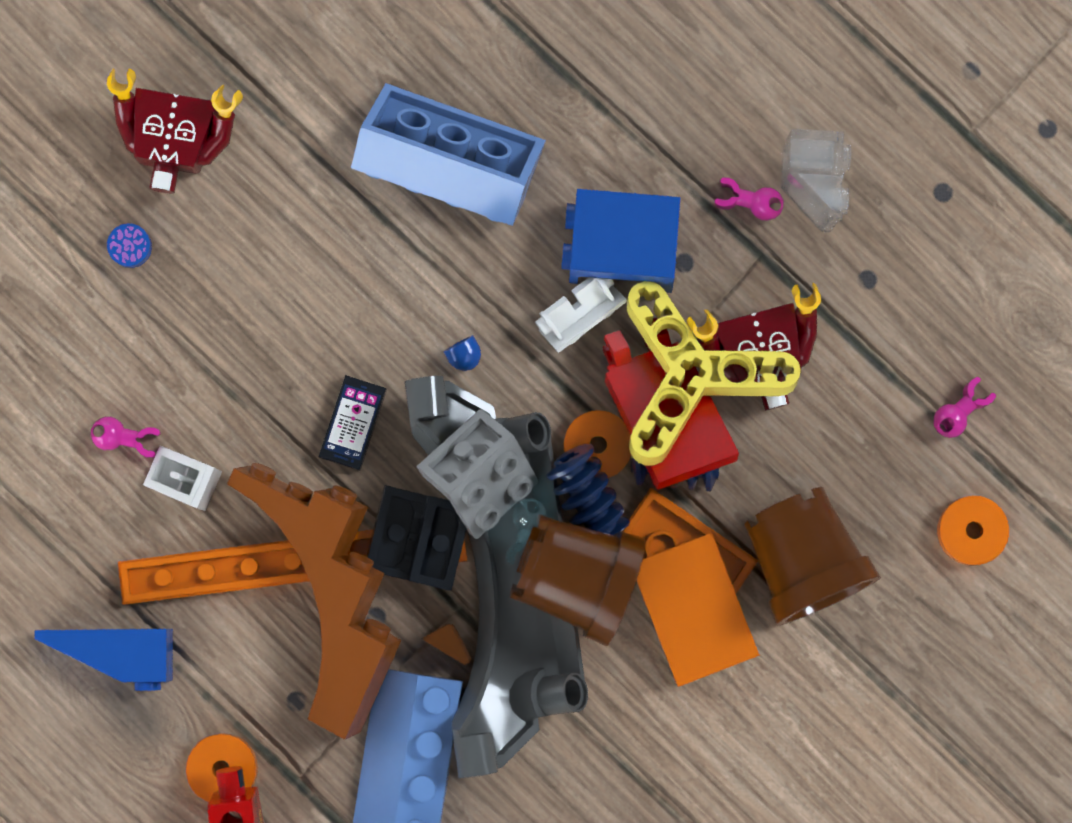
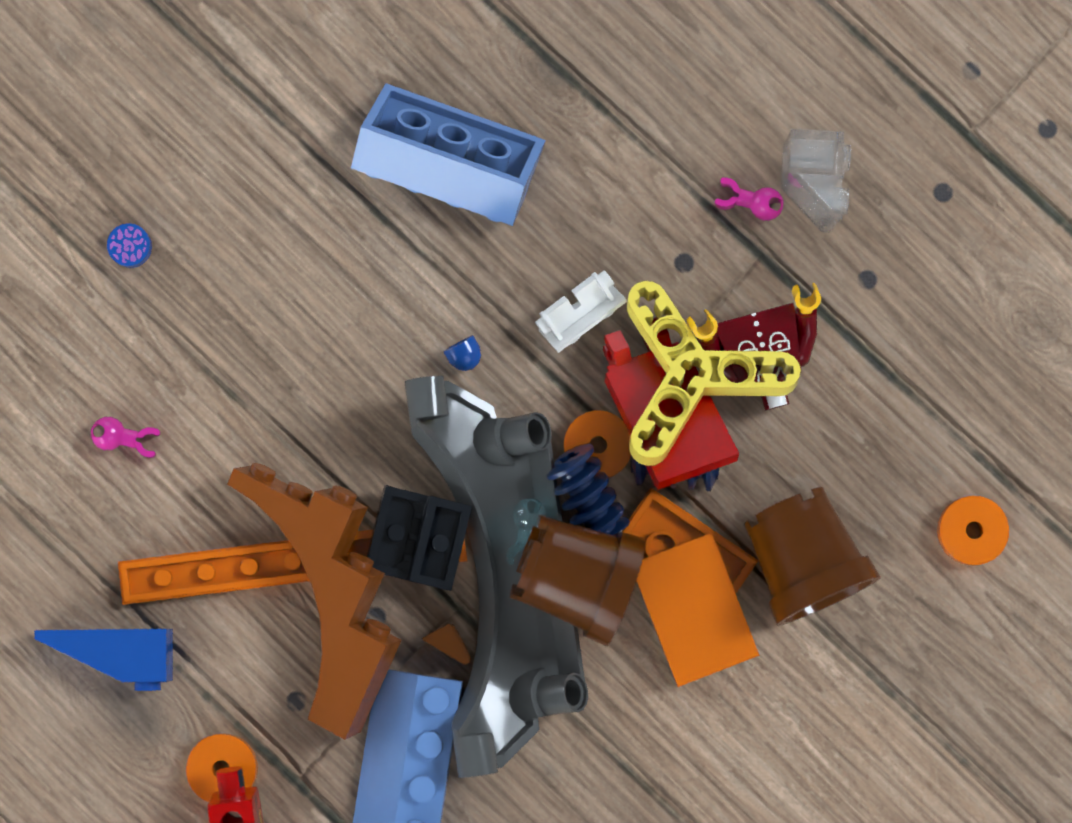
(171, 129): dark red torso -> none
(182, 478): white slope -> none
(352, 423): tile -> none
(480, 472): light grey bracket -> none
(622, 237): blue panel -> none
(955, 416): dark pink arm -> none

